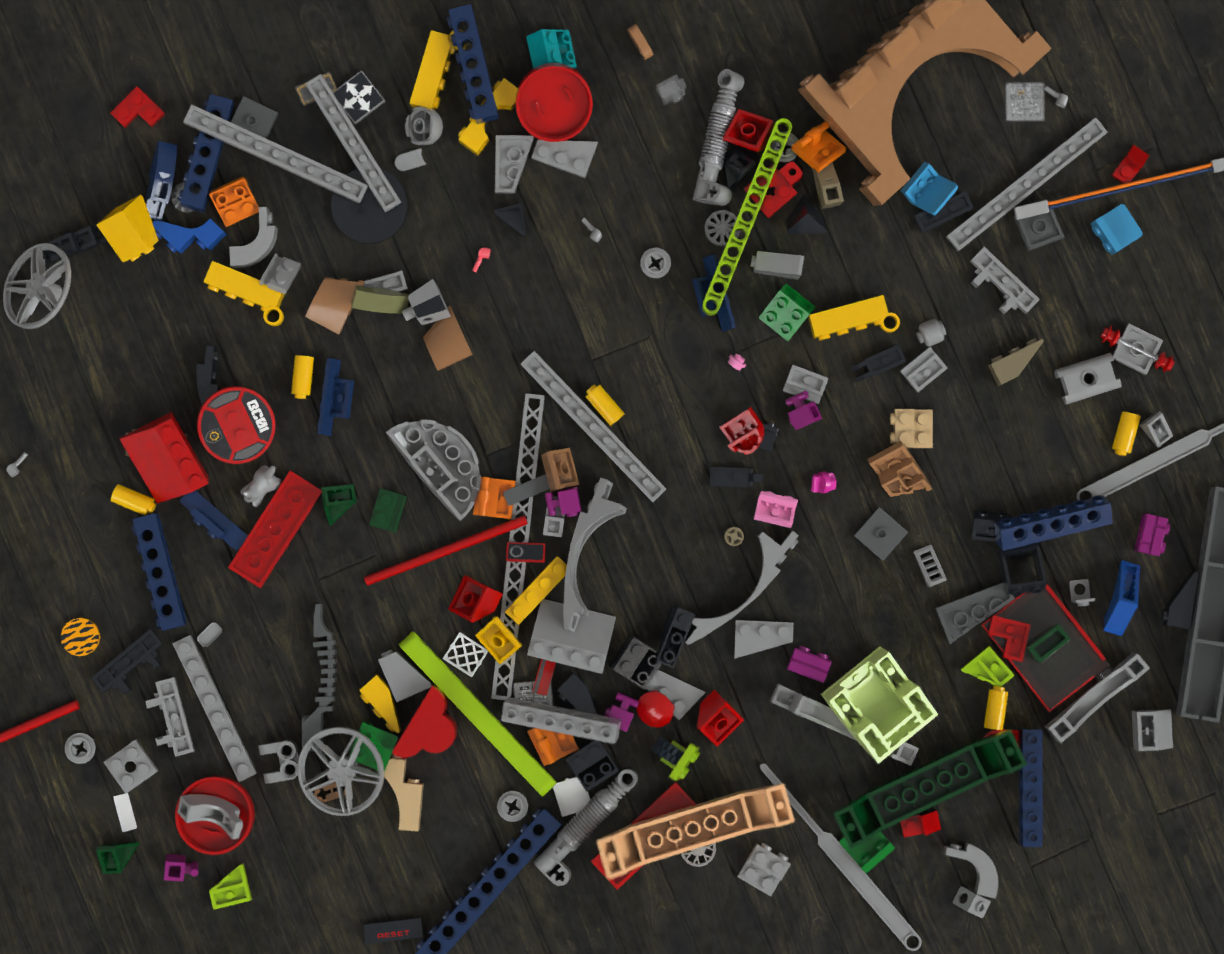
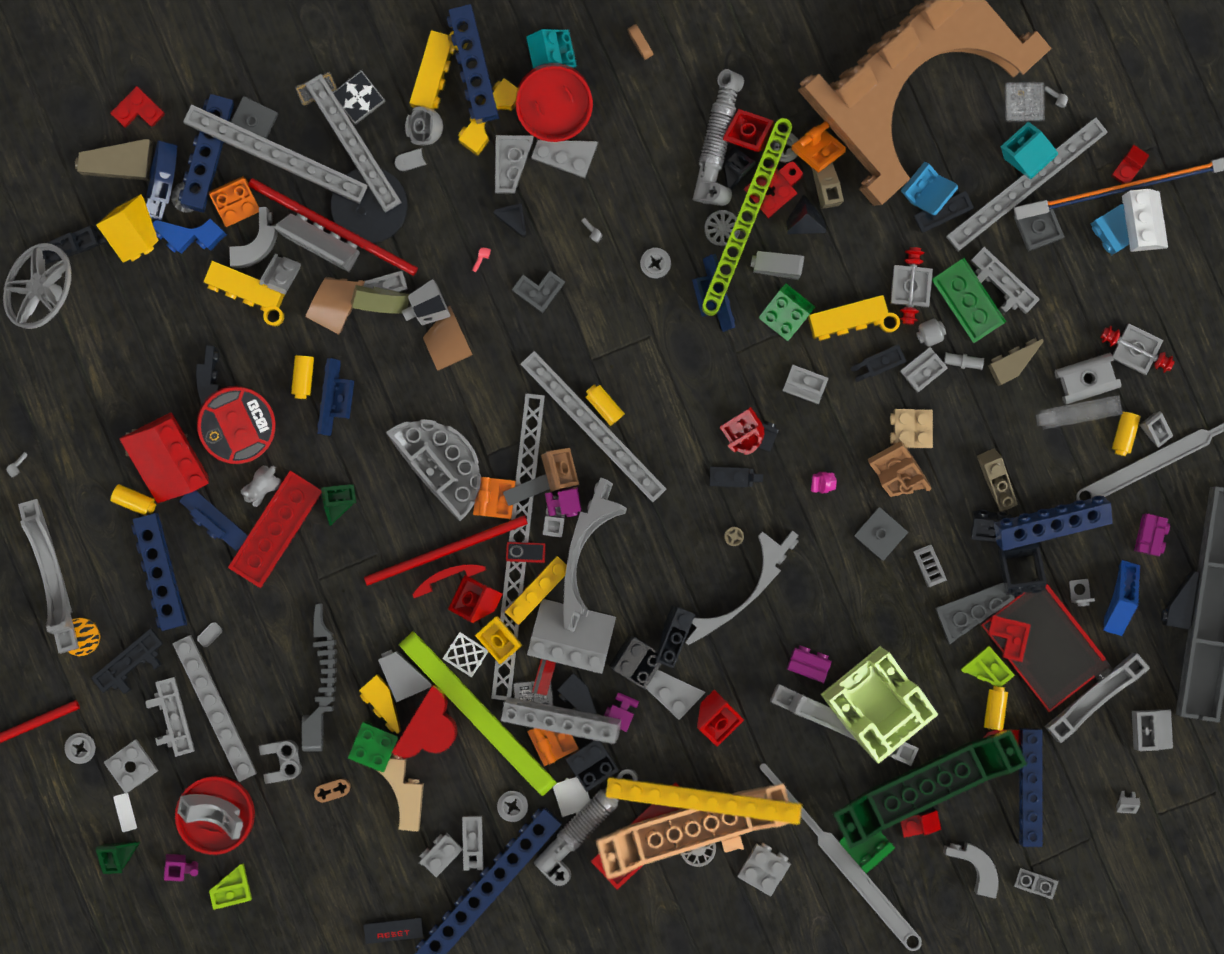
(58, 605): none -> light grey slope
(118, 161): none -> dark tan slope
(317, 241): none -> light grey slope
(333, 227): none -> red piece
(340, 771): light grey wheel -> none
(388, 510): dark green plate -> none
(426, 586): none -> red slope
(441, 854): none -> light grey bracket
(472, 842): none -> light grey plate
(540, 295): none -> dark grey plate
(655, 709): red dish -> none
(671, 89): clear brick -> none
(676, 756): plate -> none
(704, 800): none -> yellow plate
(732, 844): none -> light nougat slope
(737, 361): bright pink plate -> none
(760, 636): light grey wing -> none
(775, 509): bright pink bracket -> none
(804, 413): magenta brick -> none
(911, 286): none -> light grey plate
(963, 361): none -> light grey pin
(968, 300): none -> green plate
(975, 904): light grey bracket -> none
(997, 479): none -> dark tan slope
(1028, 150): none -> teal slope
(1036, 883): none -> light grey slope
(1048, 643): dark green brick -> none
(1079, 412): none -> clear hinge
(1128, 805): none -> light grey tile
(1144, 220): none -> white slope

